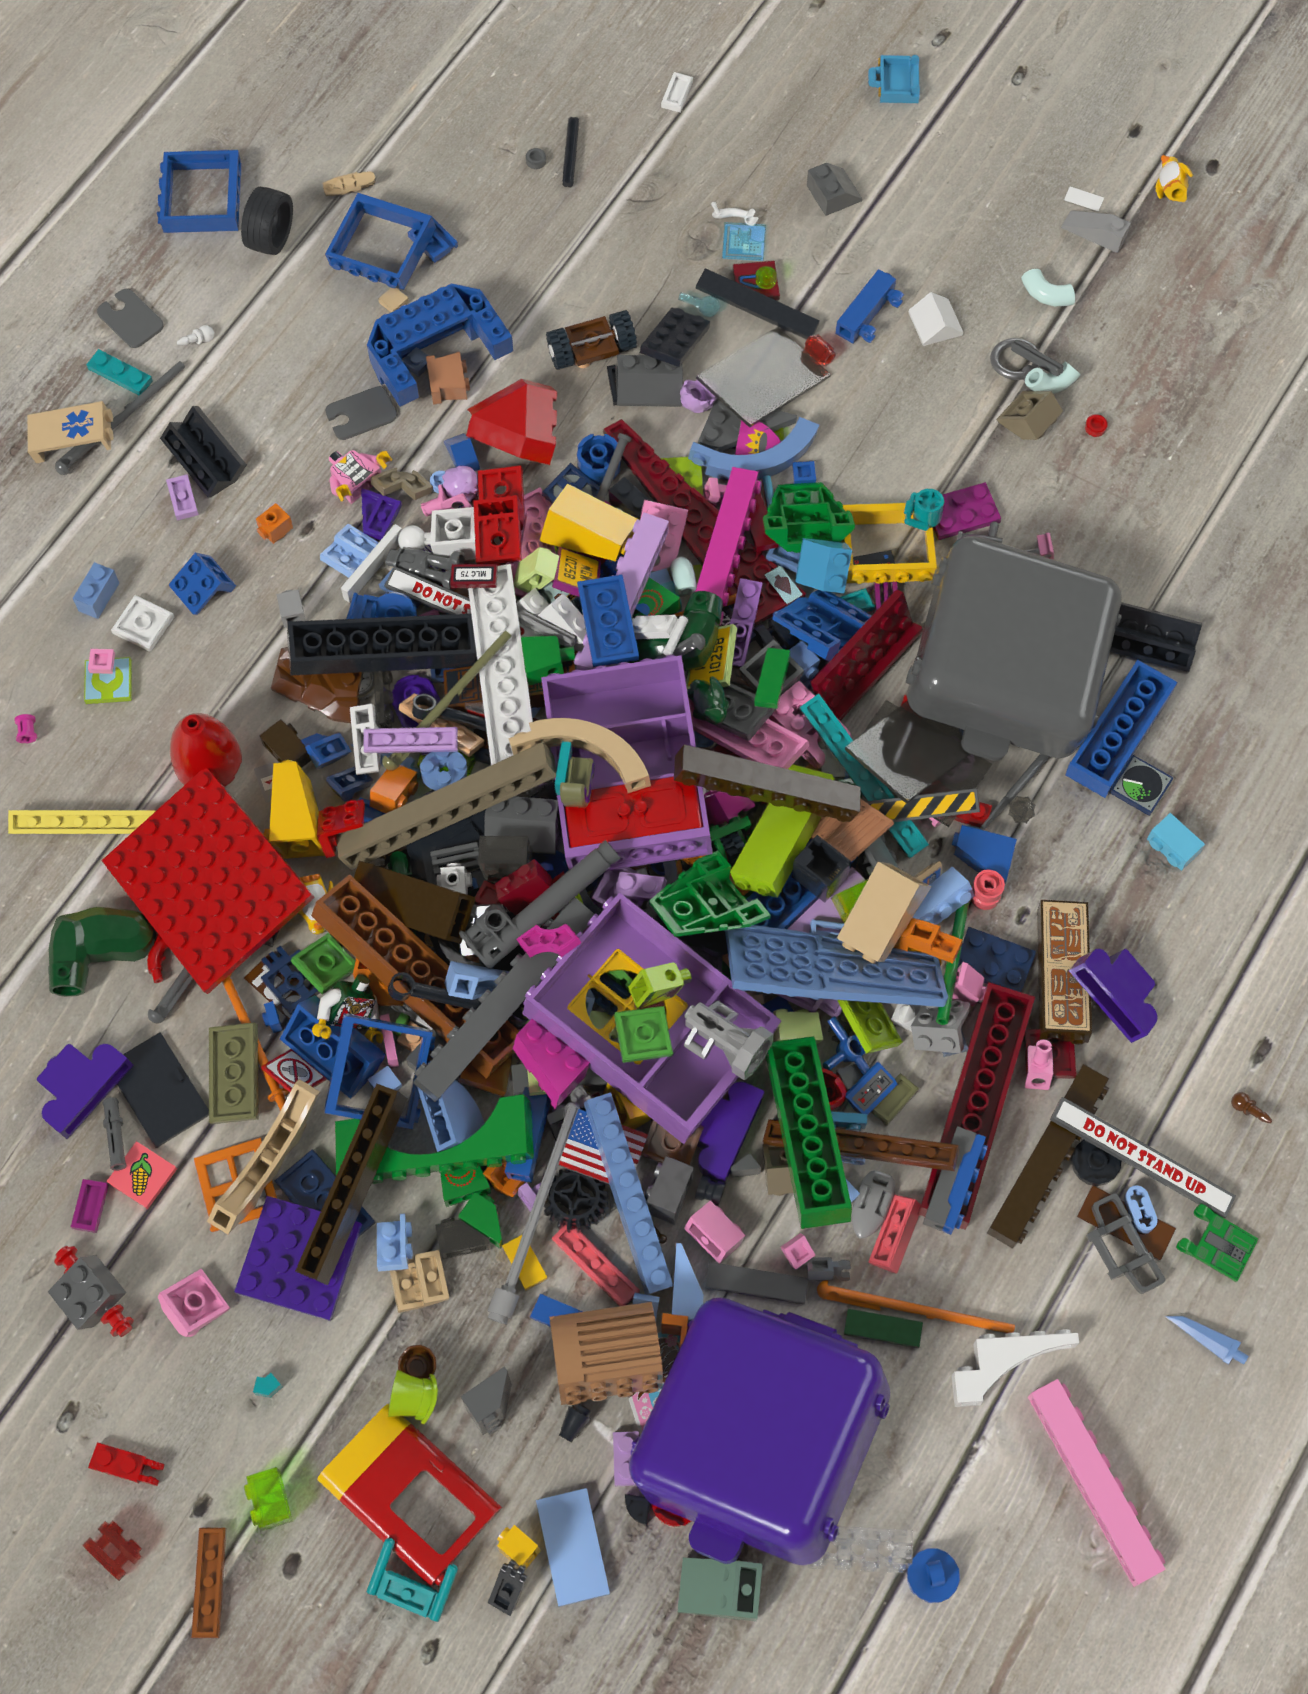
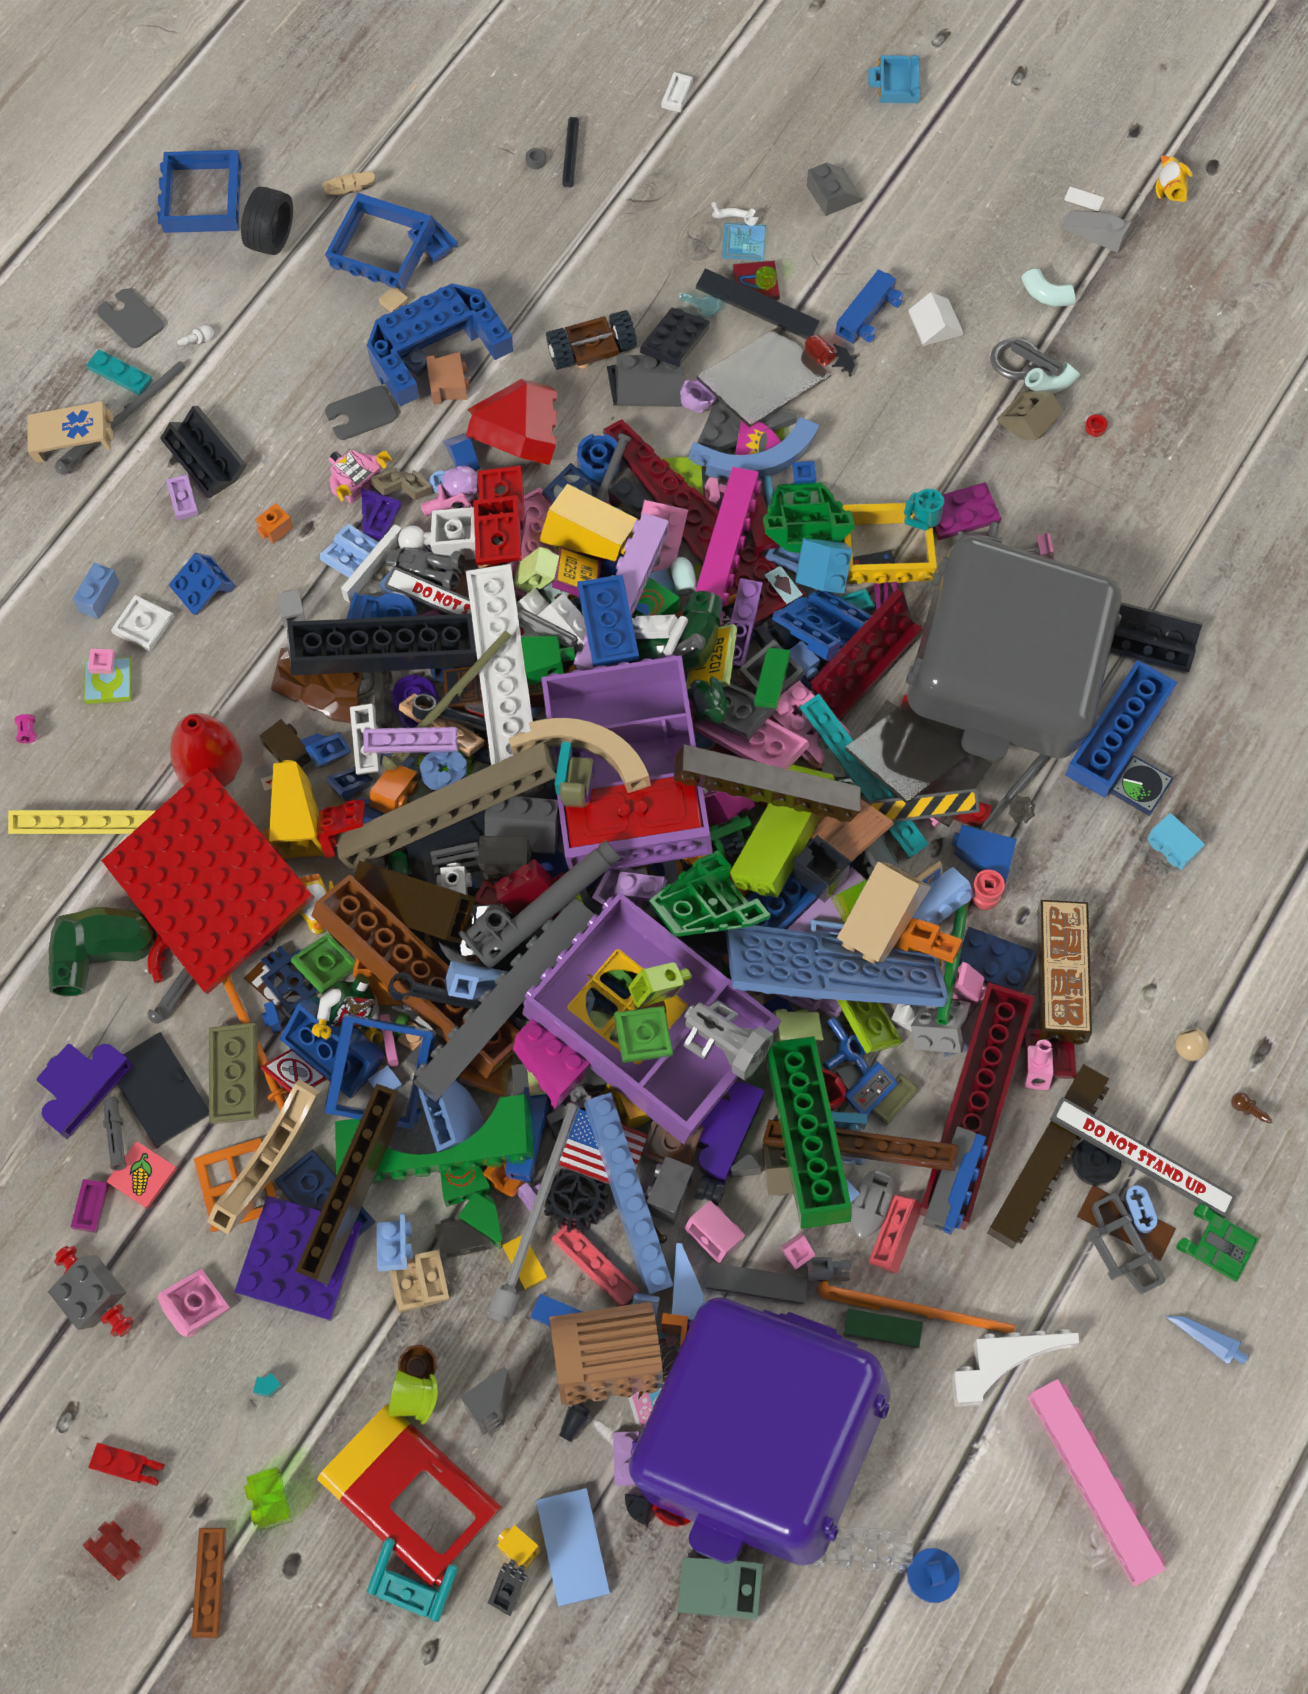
(474, 576): tile -> none
(544, 940): dark pink tile -> none
(844, 359): none -> black piece
(1119, 989): dark purple brick -> none
(1192, 1044): none -> tan piece

